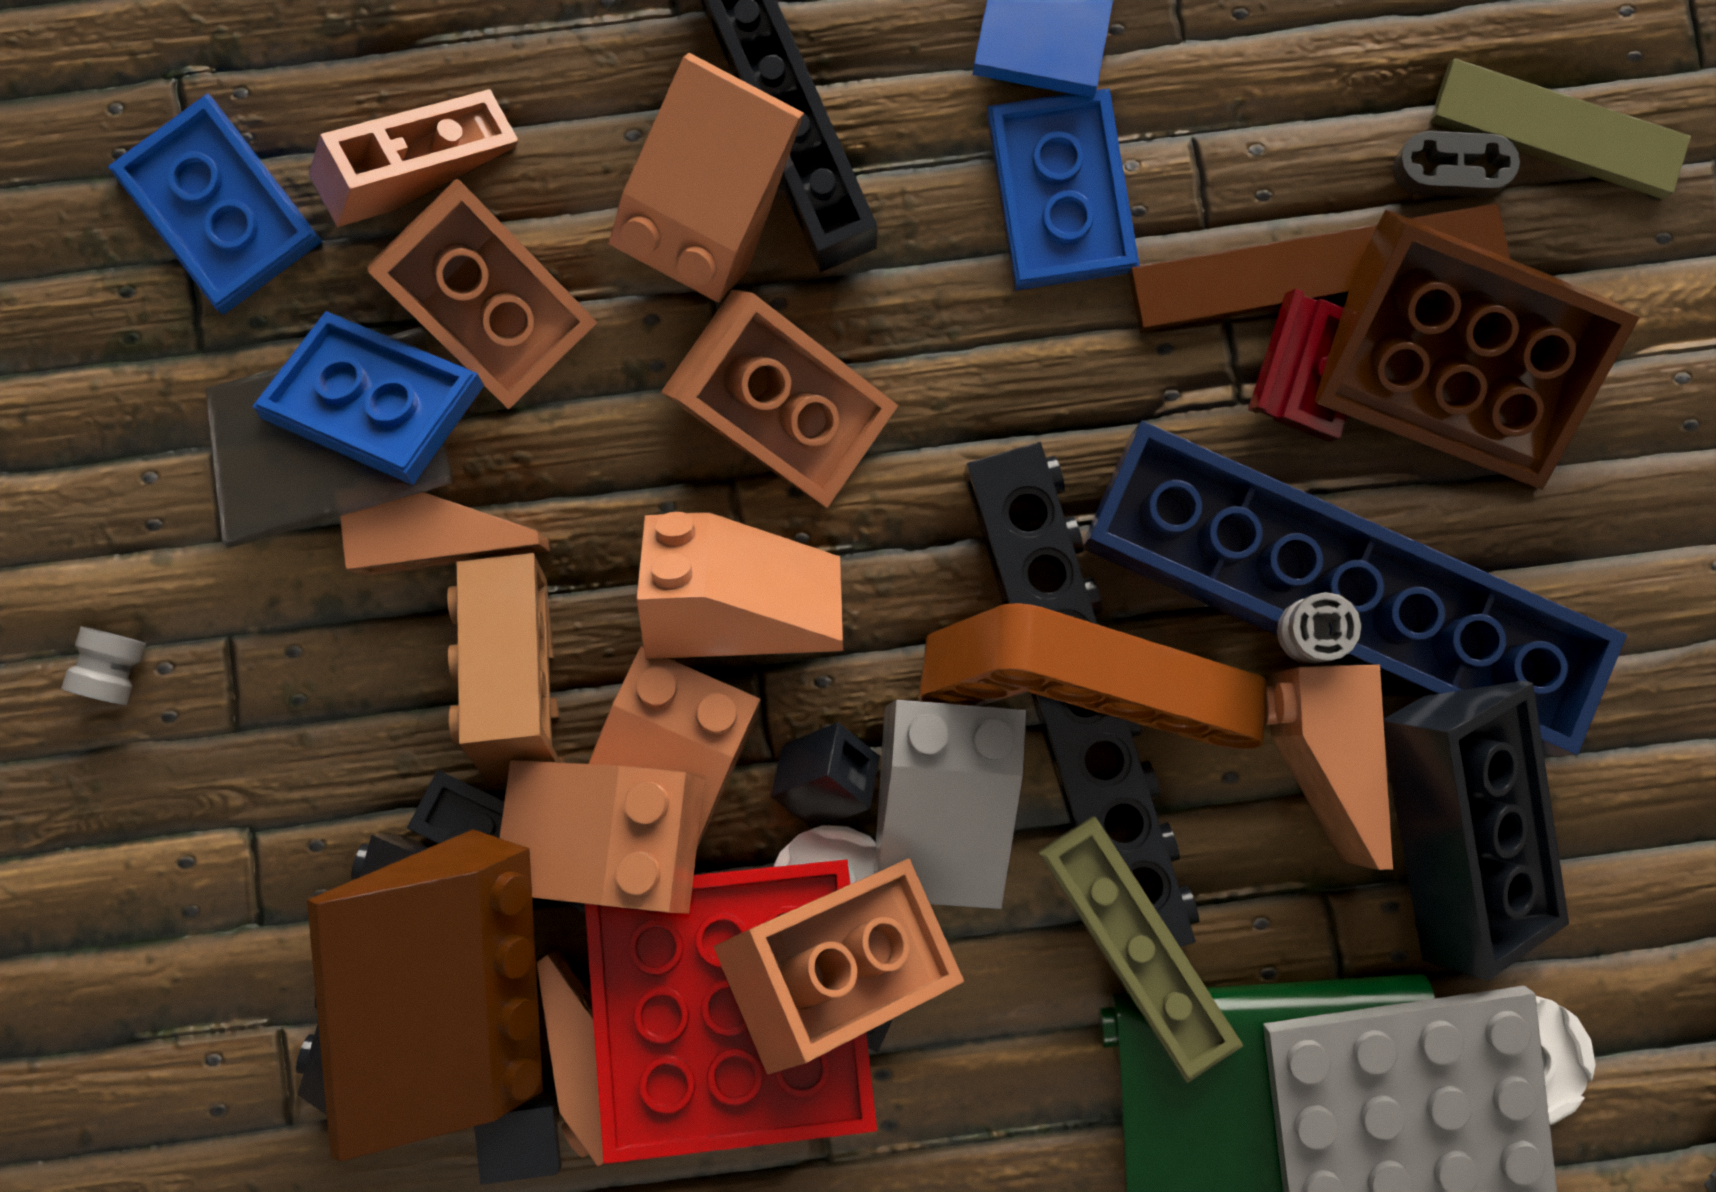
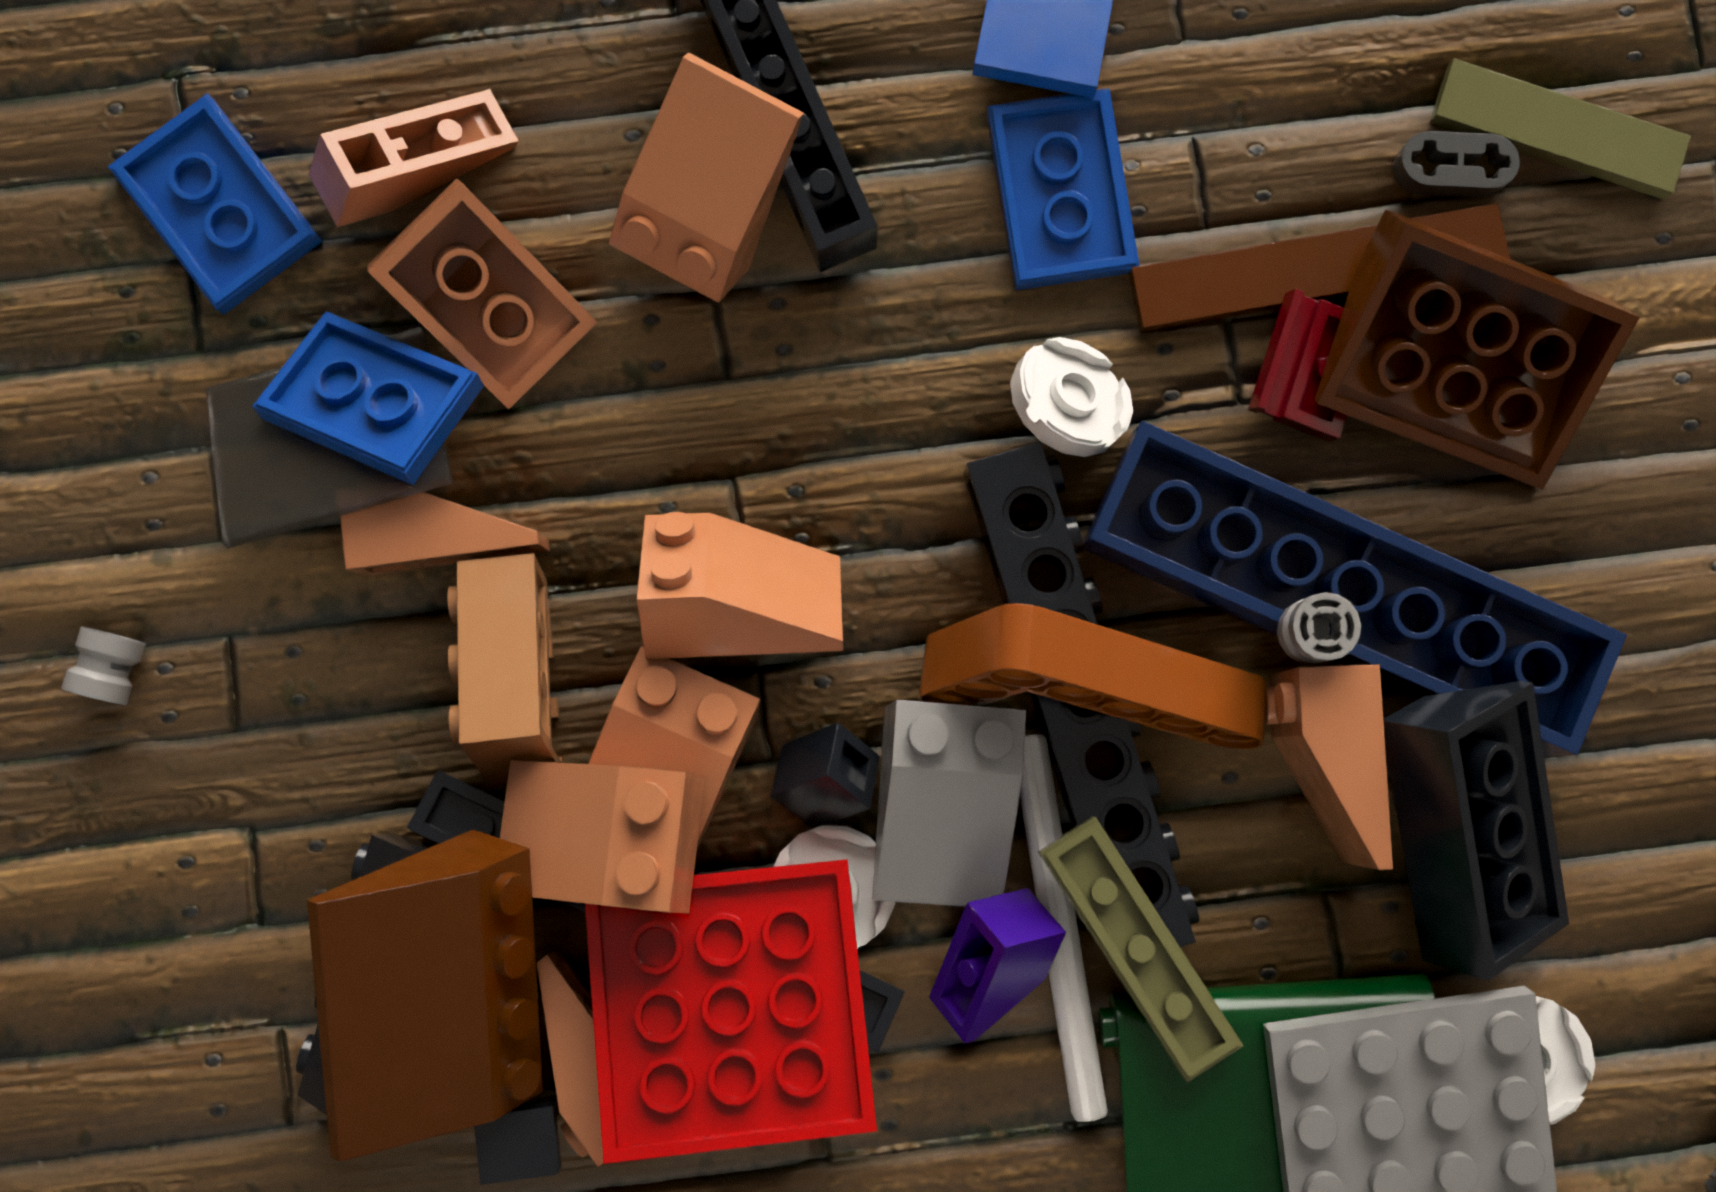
(779, 396): nougat slope -> none
(838, 967): nougat slope -> none
(995, 960): none -> dark purple slope
(1067, 970): none -> white axle
(1071, 397): none -> white tile

